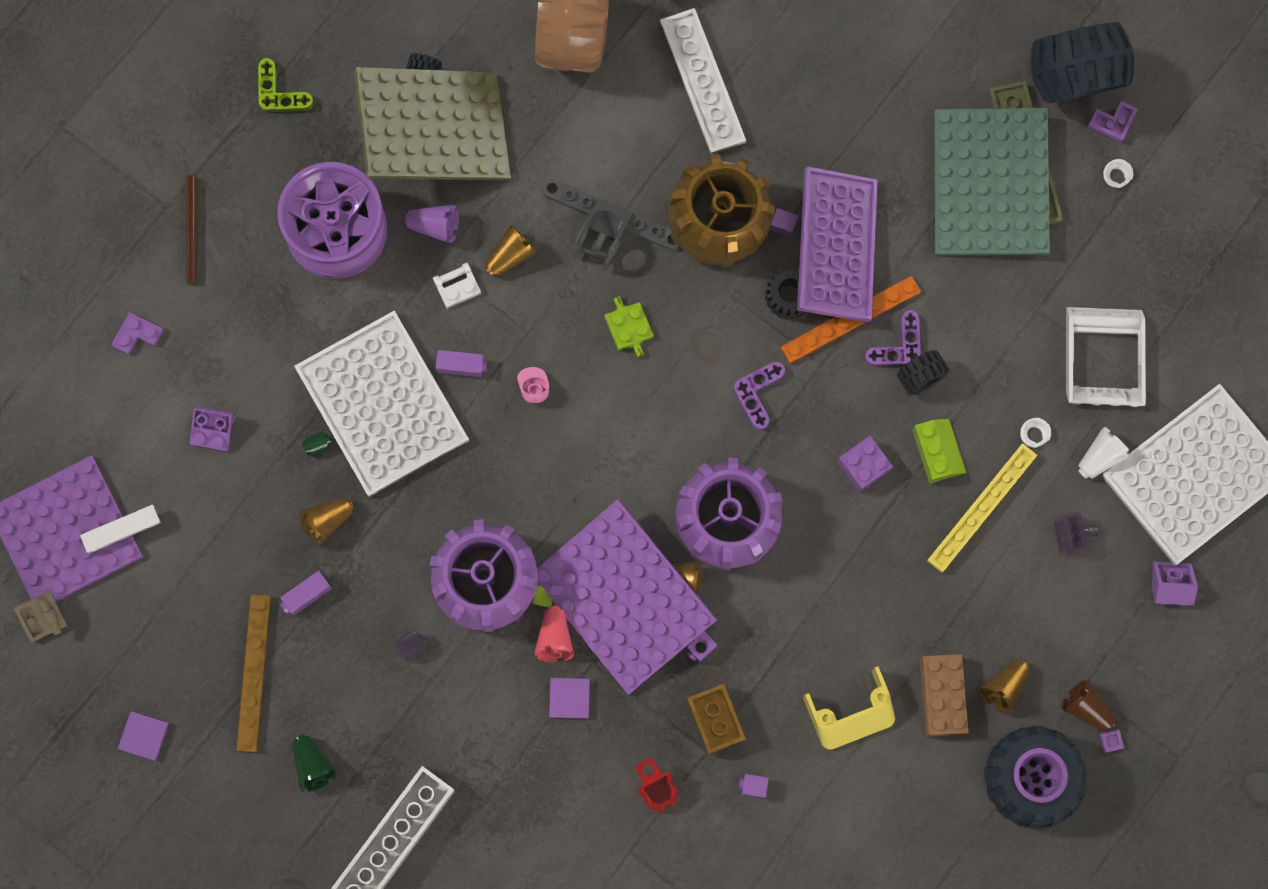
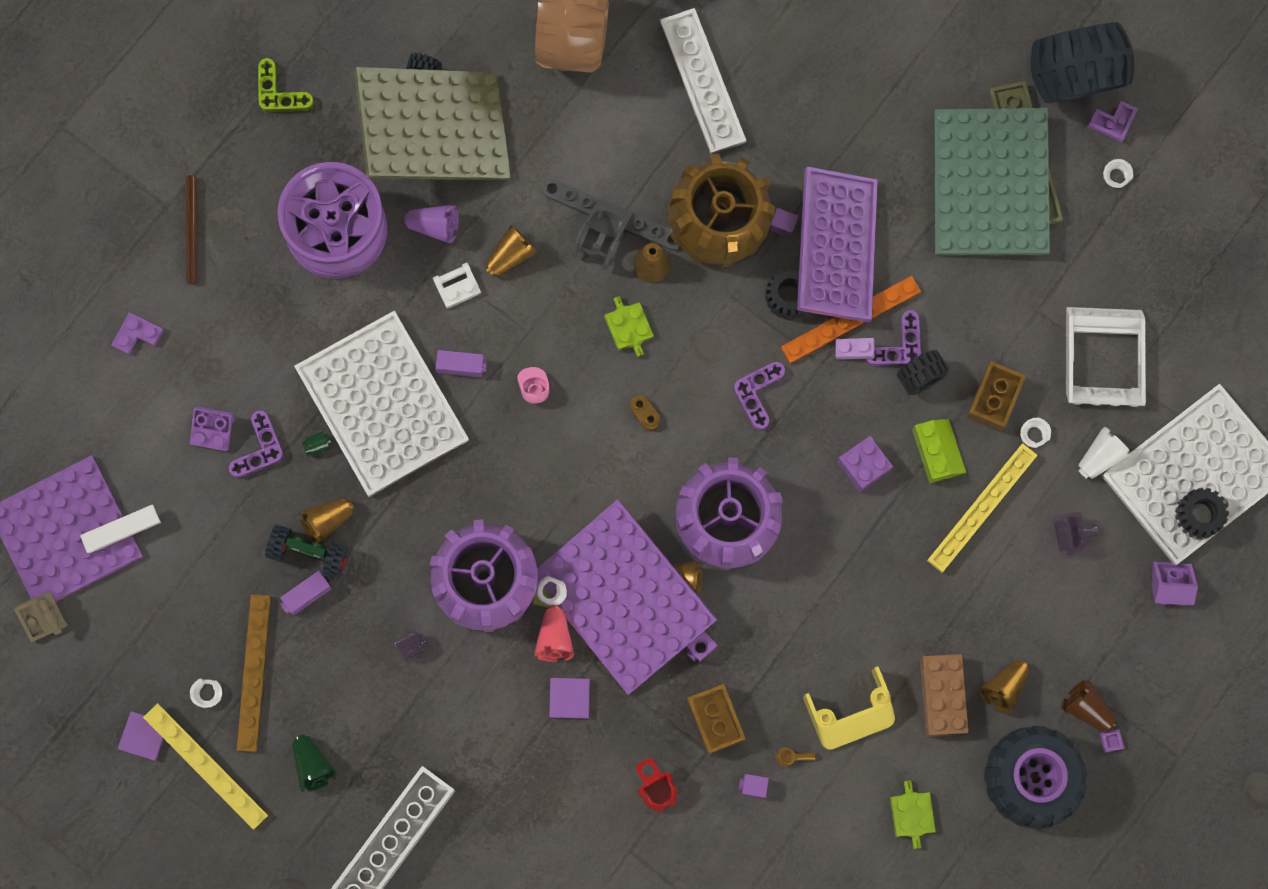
(195, 693): none -> white piece
(205, 766): none -> light yellow plate
(267, 447): none -> medium lavender beam
(281, 541): none -> black plate
(560, 595): none -> white piece
(644, 413): none -> pearl gold plate
(651, 263): none -> pearl gold cone
(786, 757): none -> pearl gold plate
(855, 348): none -> lavender plate
(912, 814): none -> lime plate
(996, 396): none -> pearl gold brick
(1214, 504): none -> black tyre

